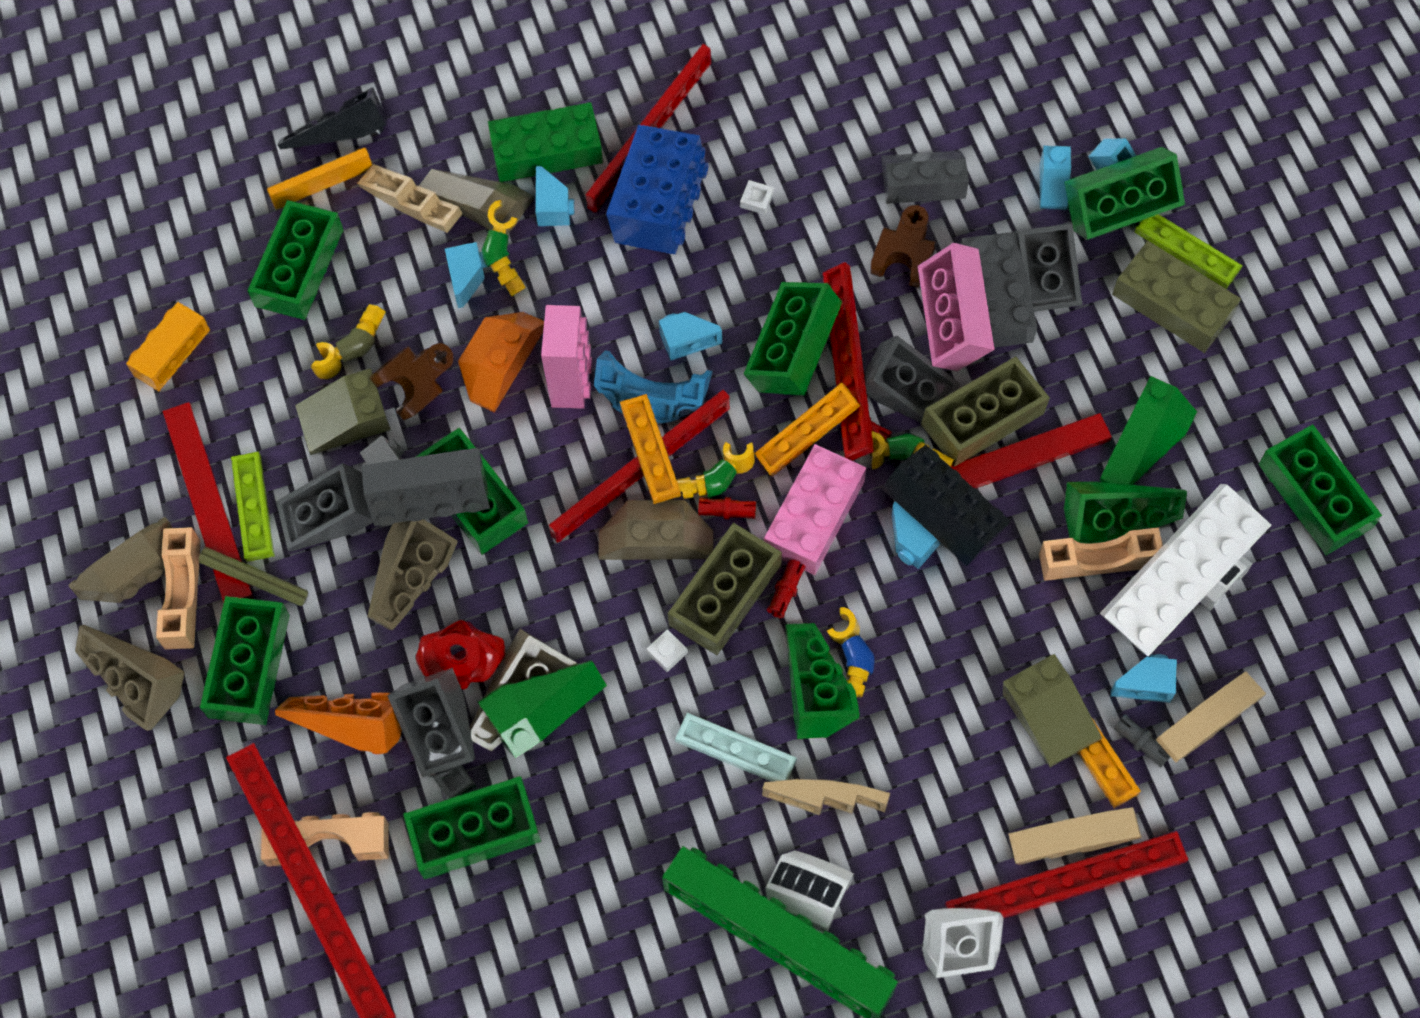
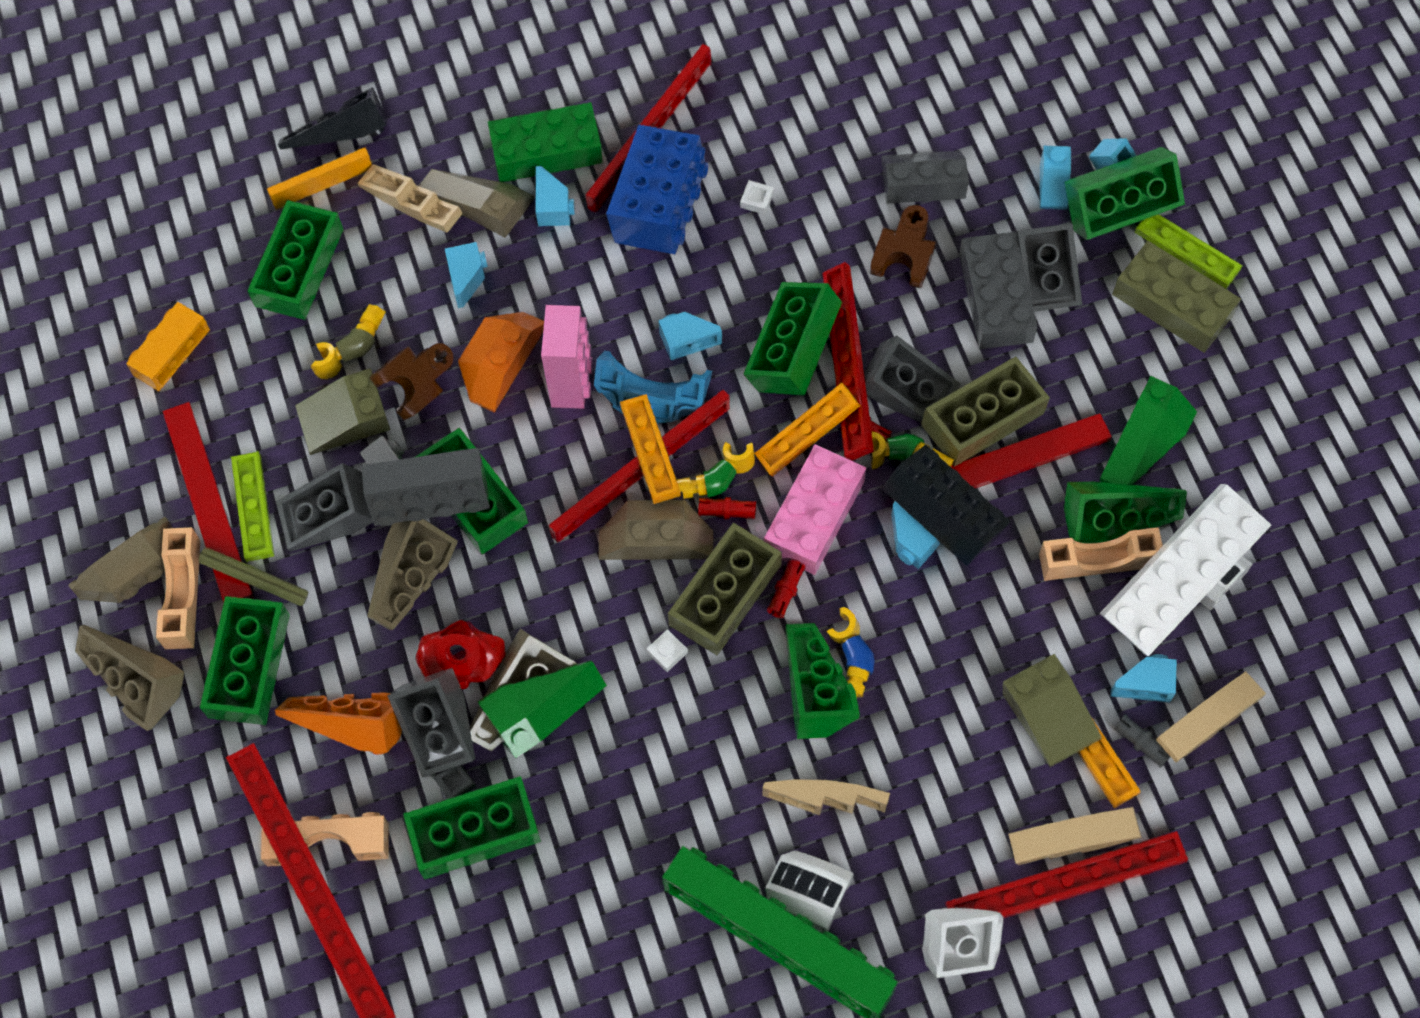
(496, 253): yellow piece -> none
(735, 749): light aqua tile -> none
(955, 307): bright pink brick -> none
(1319, 489): green brick -> none

